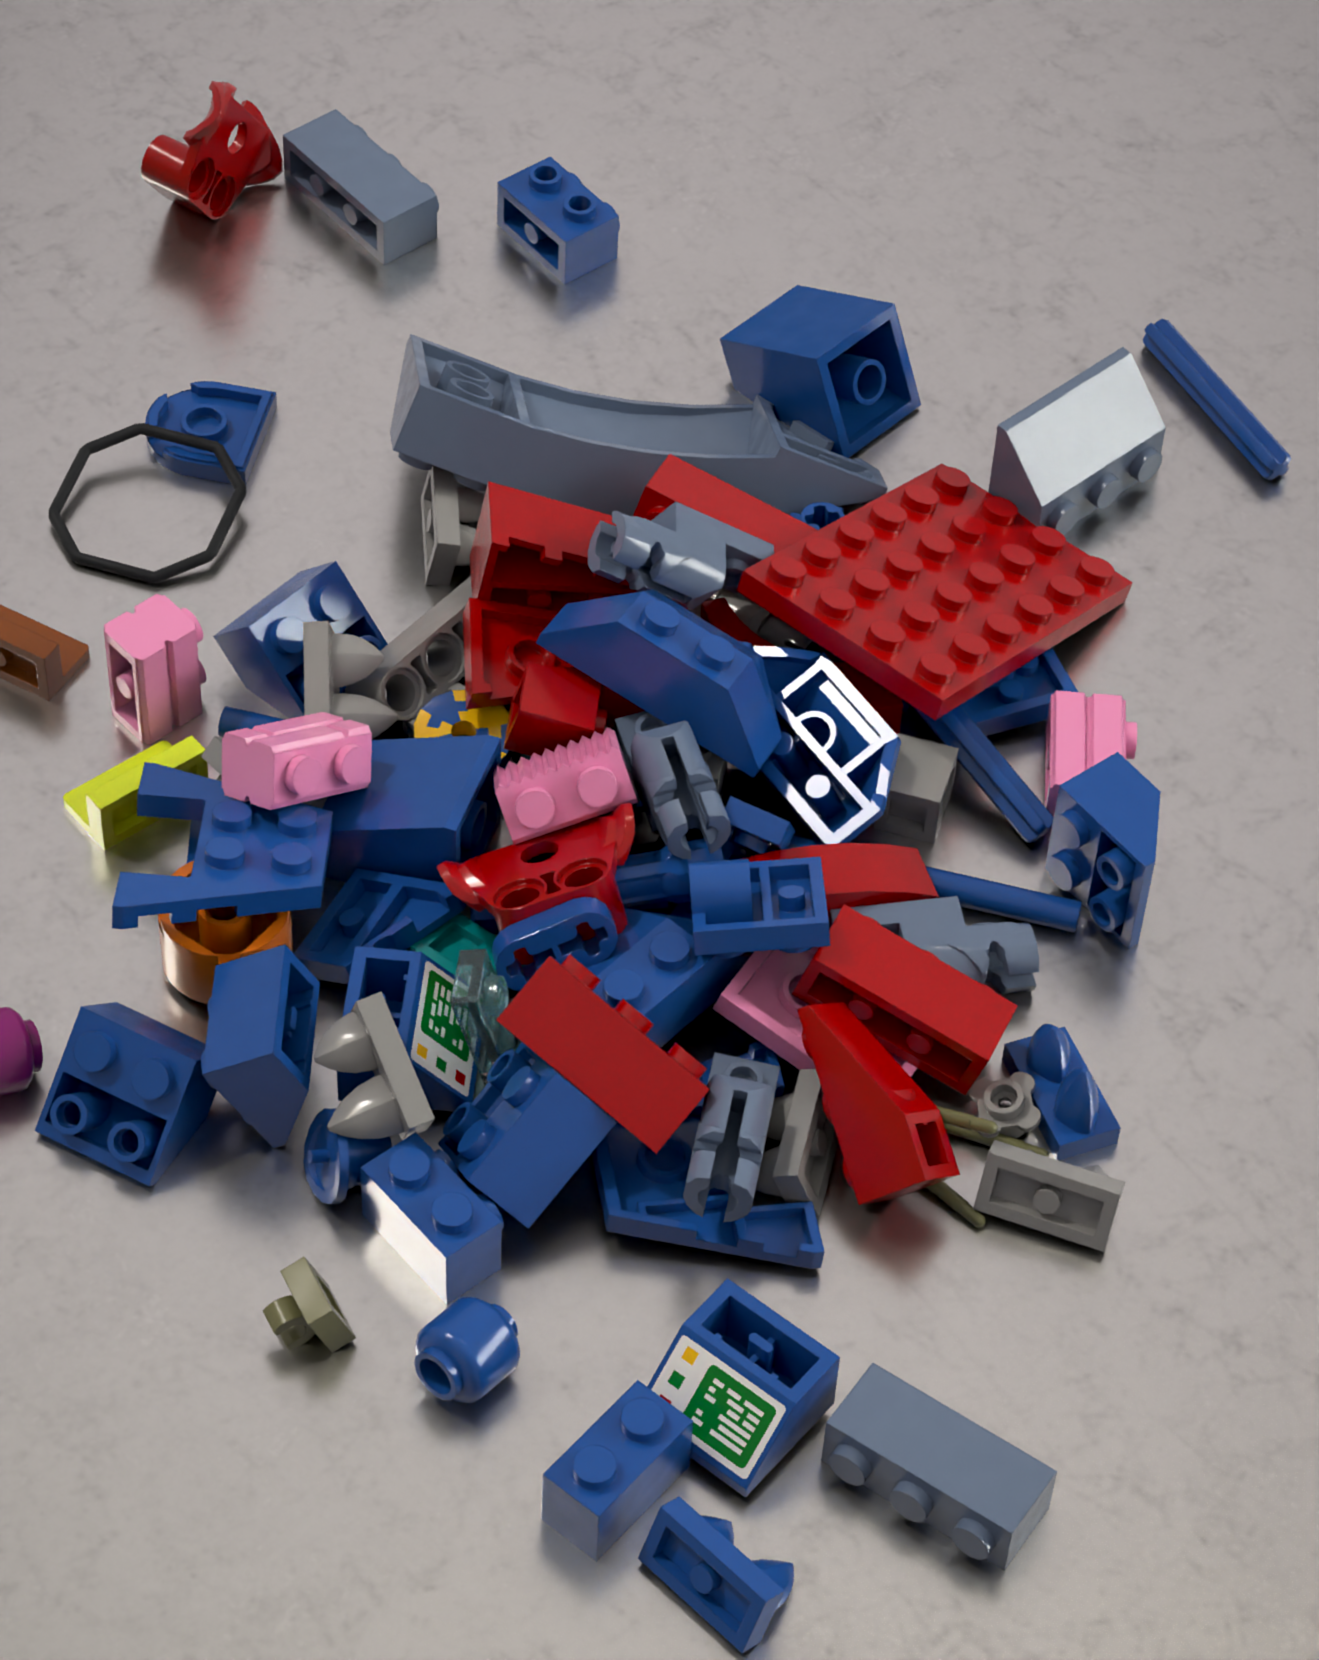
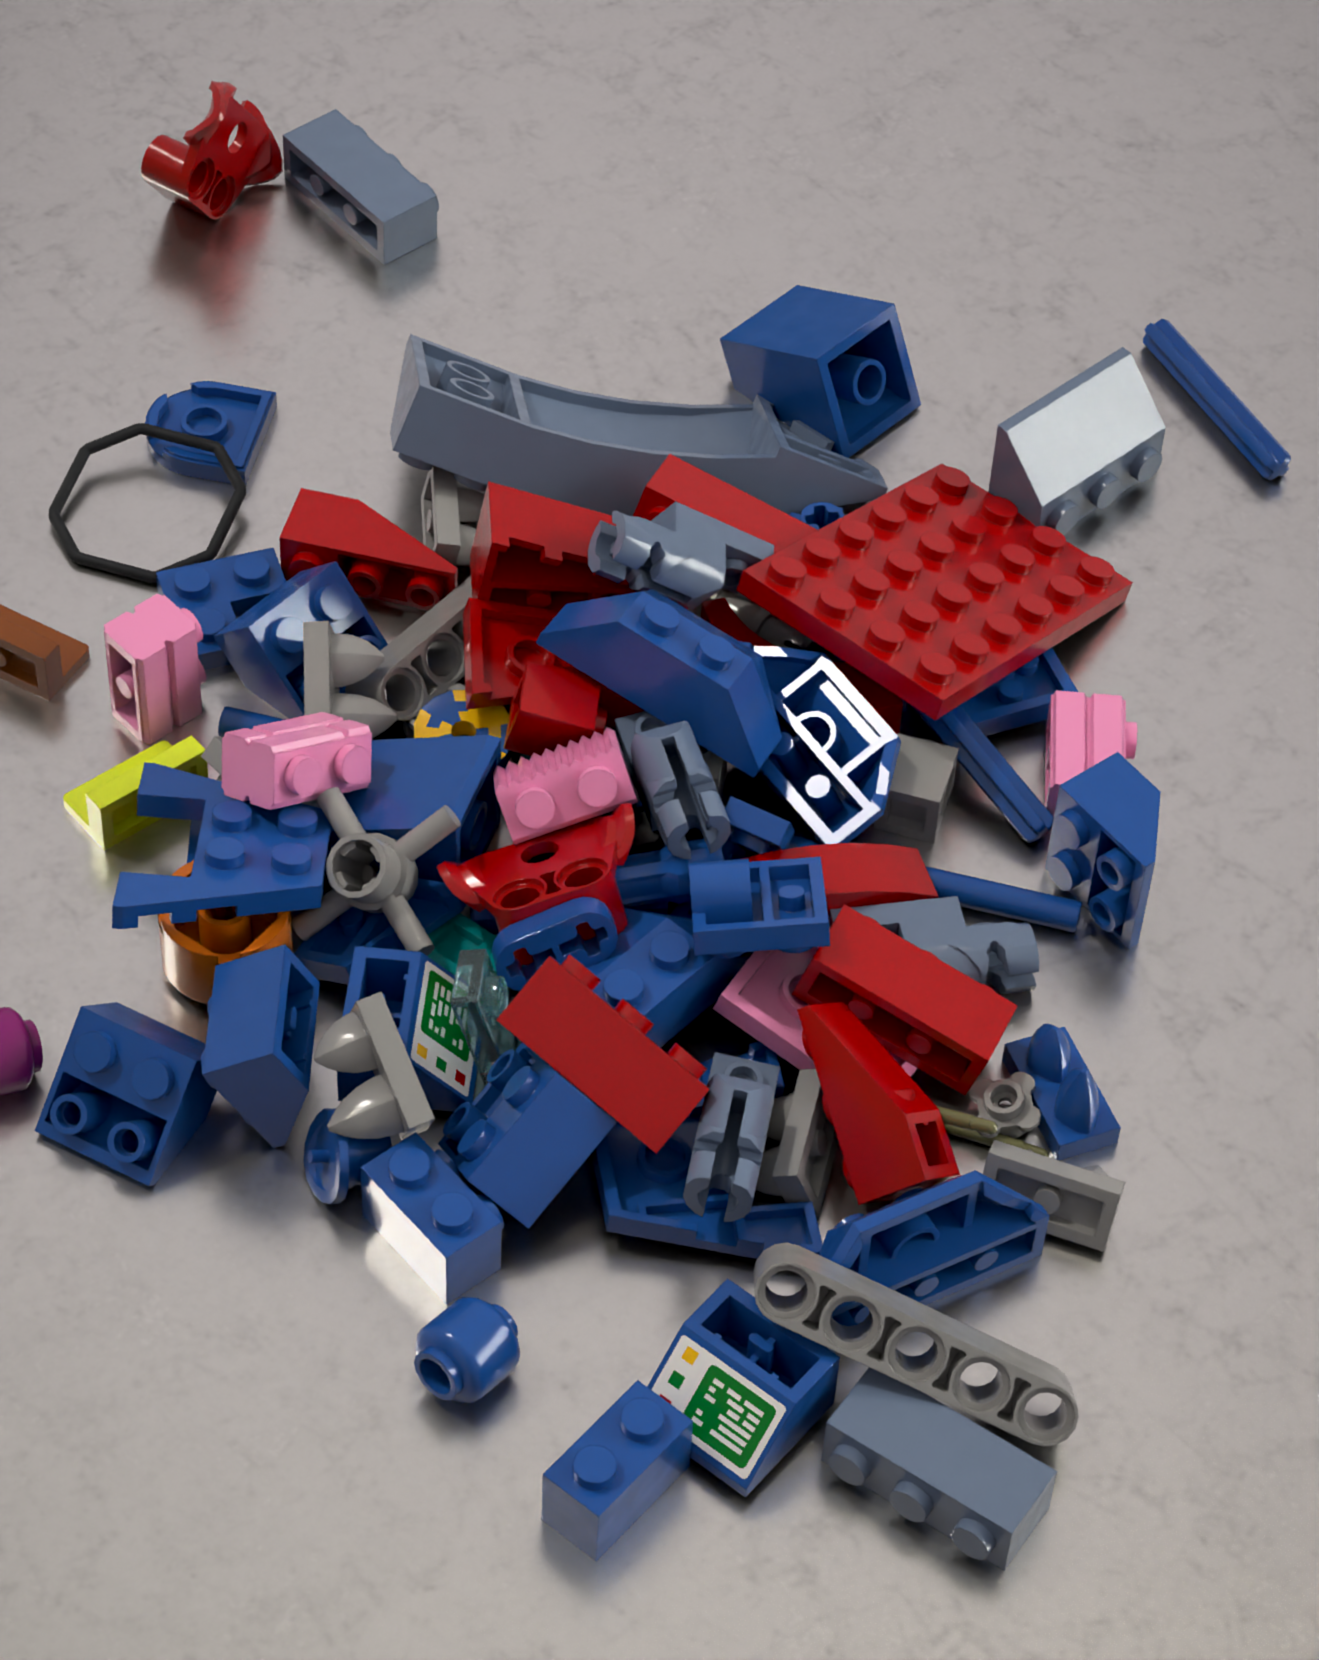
(221, 592): none -> blue plate
(308, 1310): olive tile -> none
(357, 882): none -> light grey bar
(370, 550): none -> red slope
(557, 220): blue brick -> none
(714, 1577): blue tile -> none
(933, 1372): none -> light grey beam
(937, 1240): none -> blue wedge

